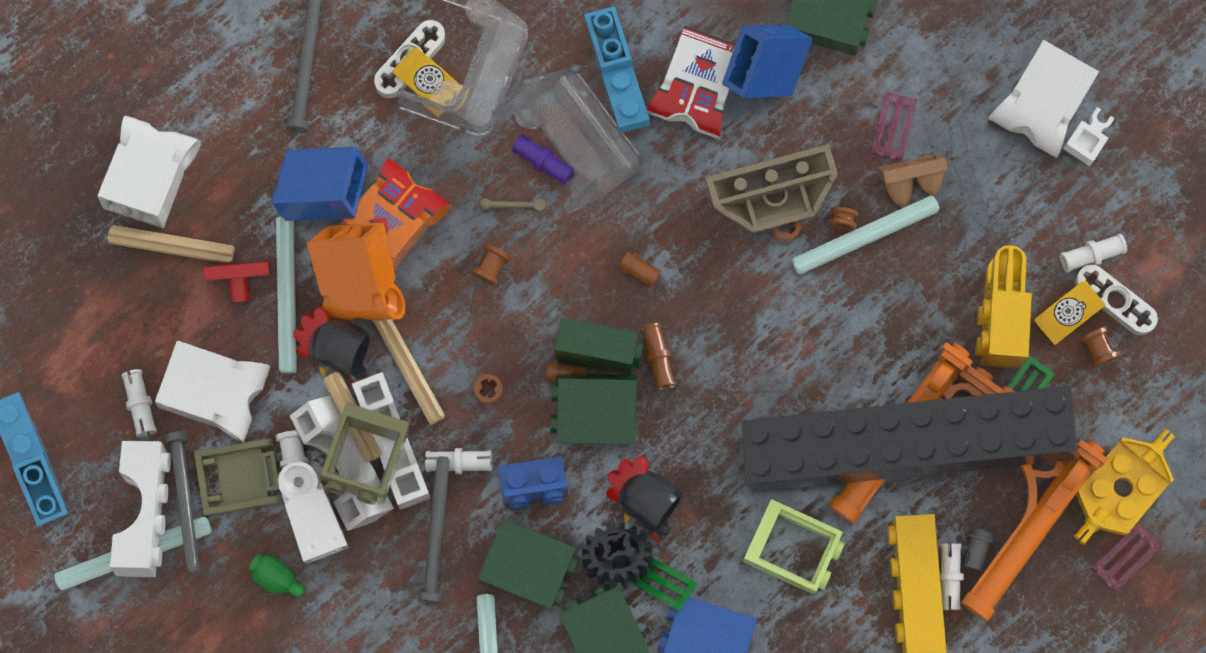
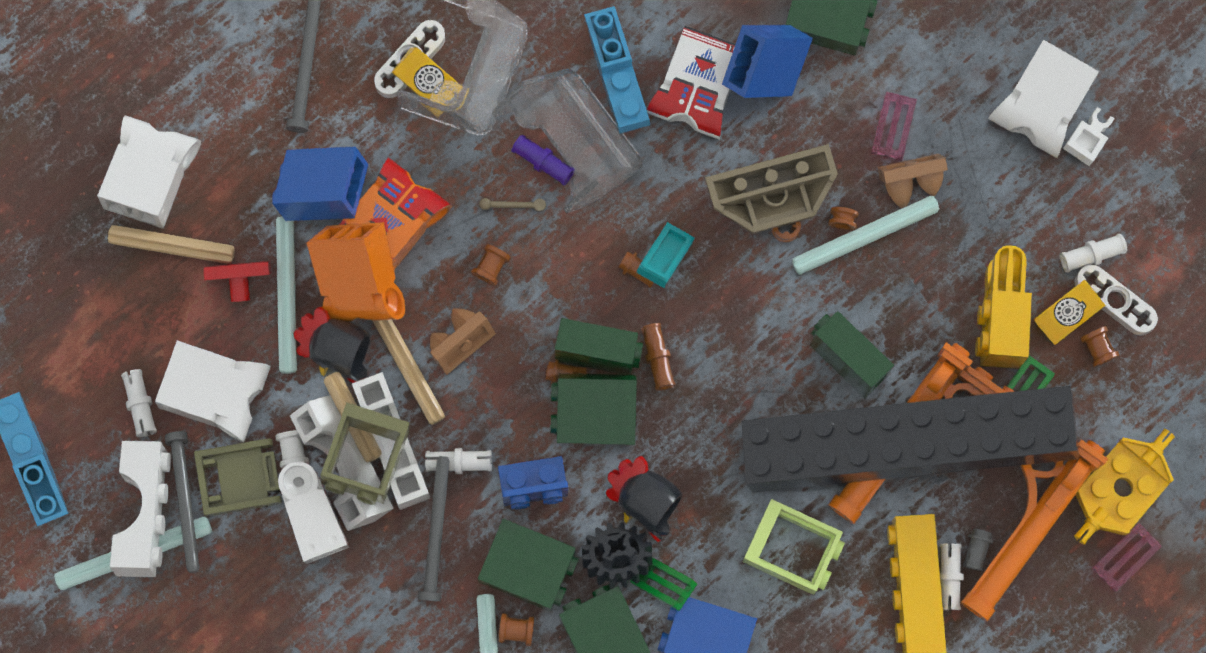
(274, 575): green plant -> none
(470, 334): none -> medium nougat tile
(478, 388): dark orange bush -> none
(516, 629): none -> dark orange bush
(665, 255): none -> teal tile
(850, 353): none -> dark green brick

